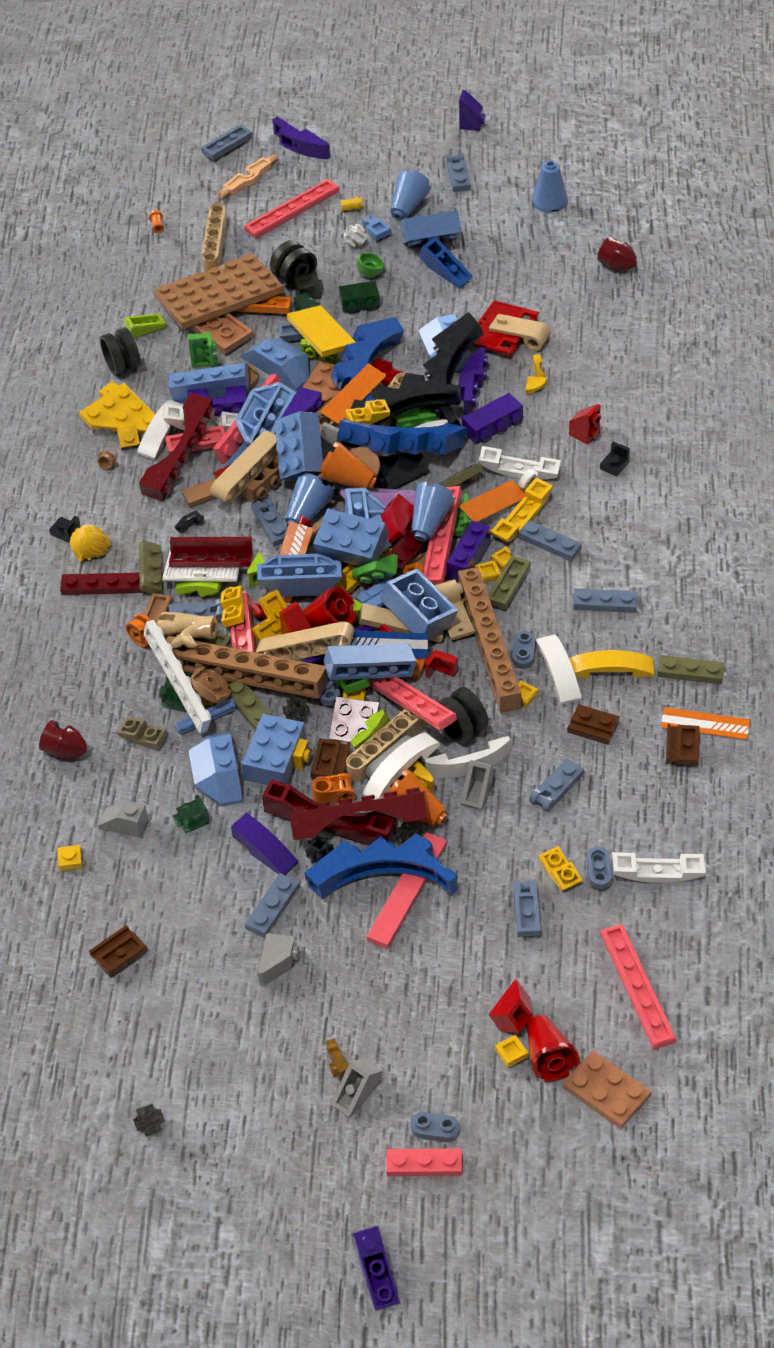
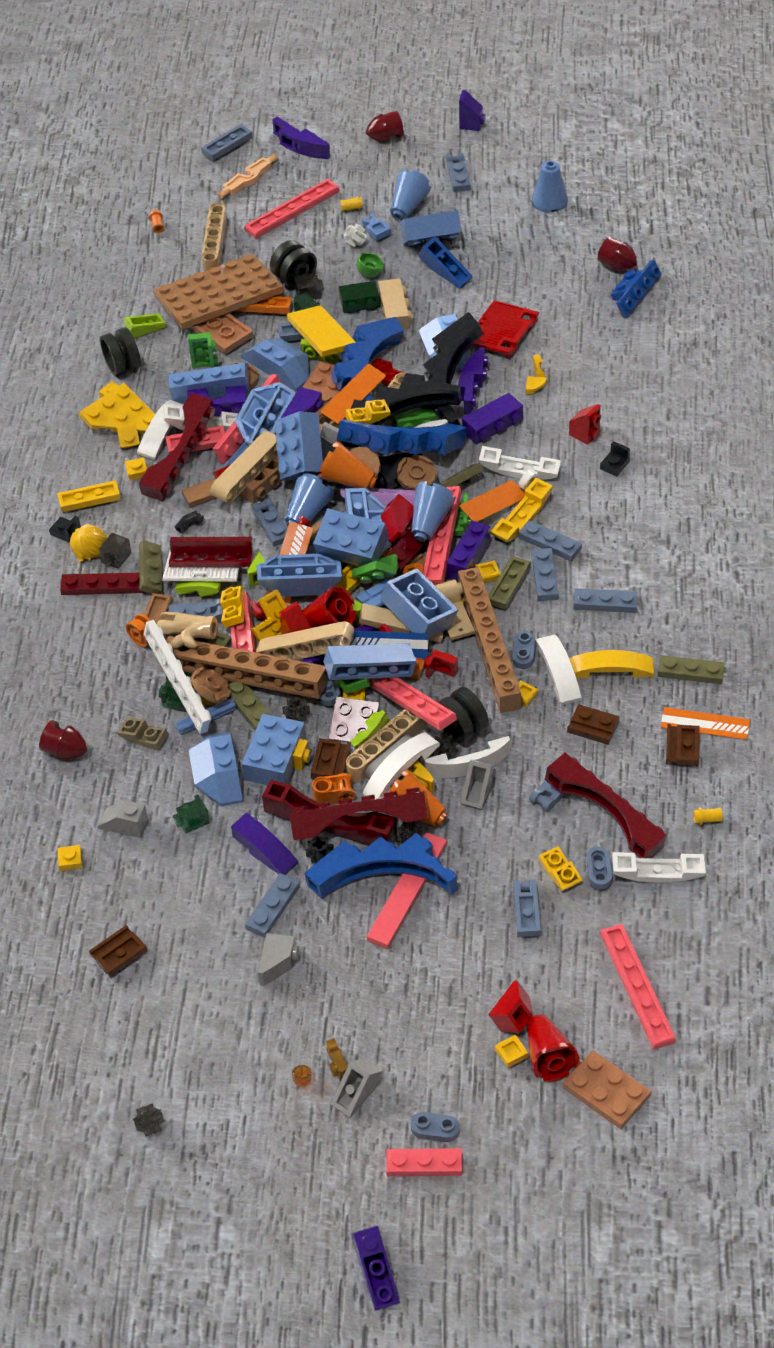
(88, 496): none -> yellow plate
(106, 460): medium nougat plate -> none
(115, 550): none -> clear smoke brick
(135, 468): none -> yellow plate
(301, 1075): none -> clear orange hinge
(385, 126): none -> dark red helmet
(393, 301): none -> tan brick
(416, 470): none -> medium nougat tile
(451, 746): none -> clear smoke gear
(501, 557): yellow tile -> none
(533, 332): tan door -> none
(544, 574): none -> sand blue plate
(572, 778): none -> dark red arch
(635, 287): none -> blue bracket
(707, 815): none -> yellow pin

